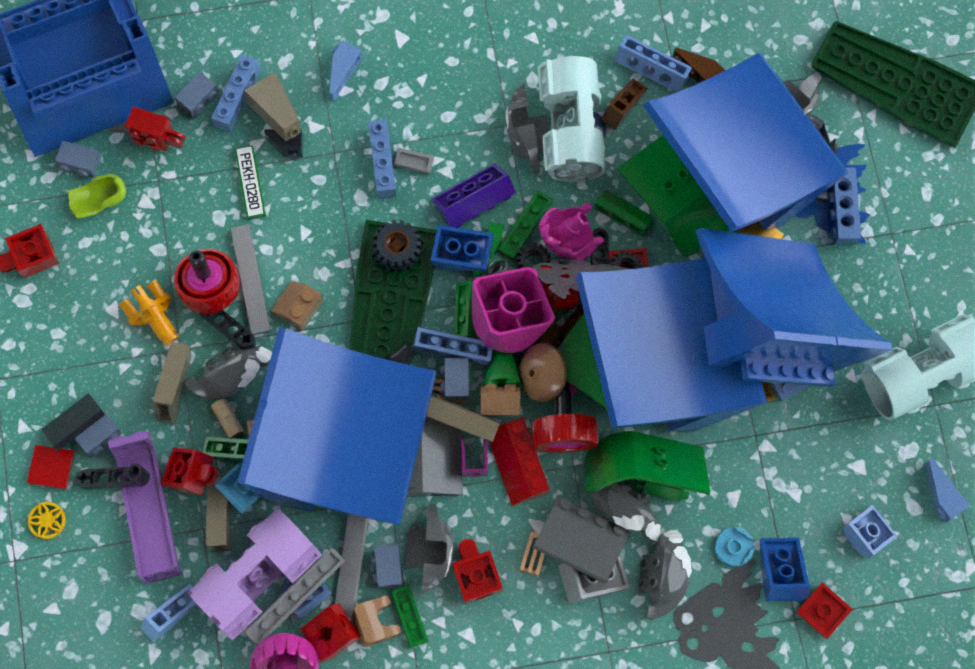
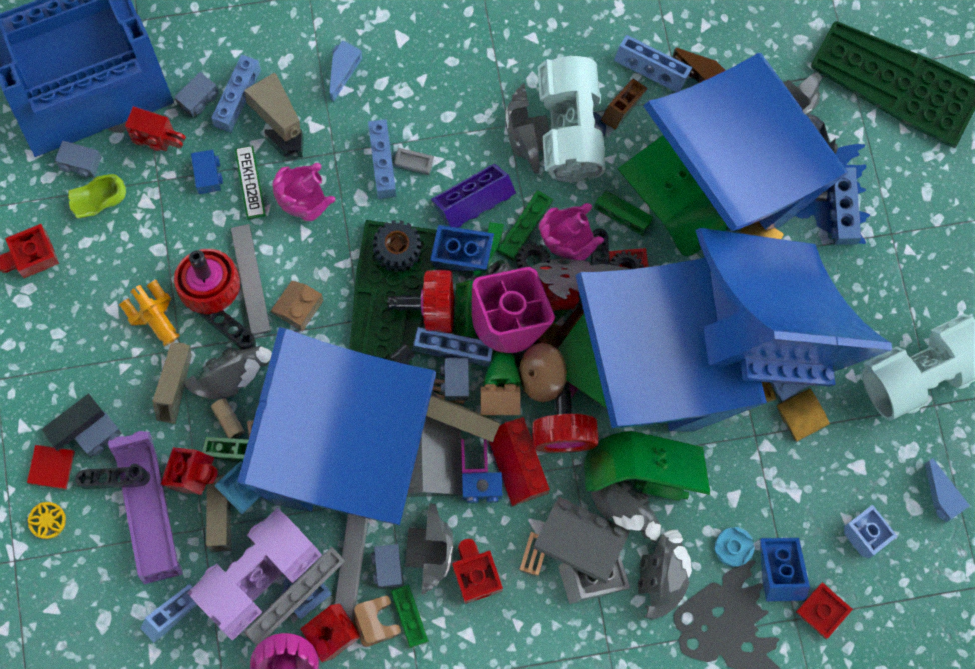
(206, 171): none -> blue brick
(300, 191): none -> dark pink piece
(434, 302): none -> red wheel
(482, 486): none -> blue piece
(803, 414): none -> pearl gold slope

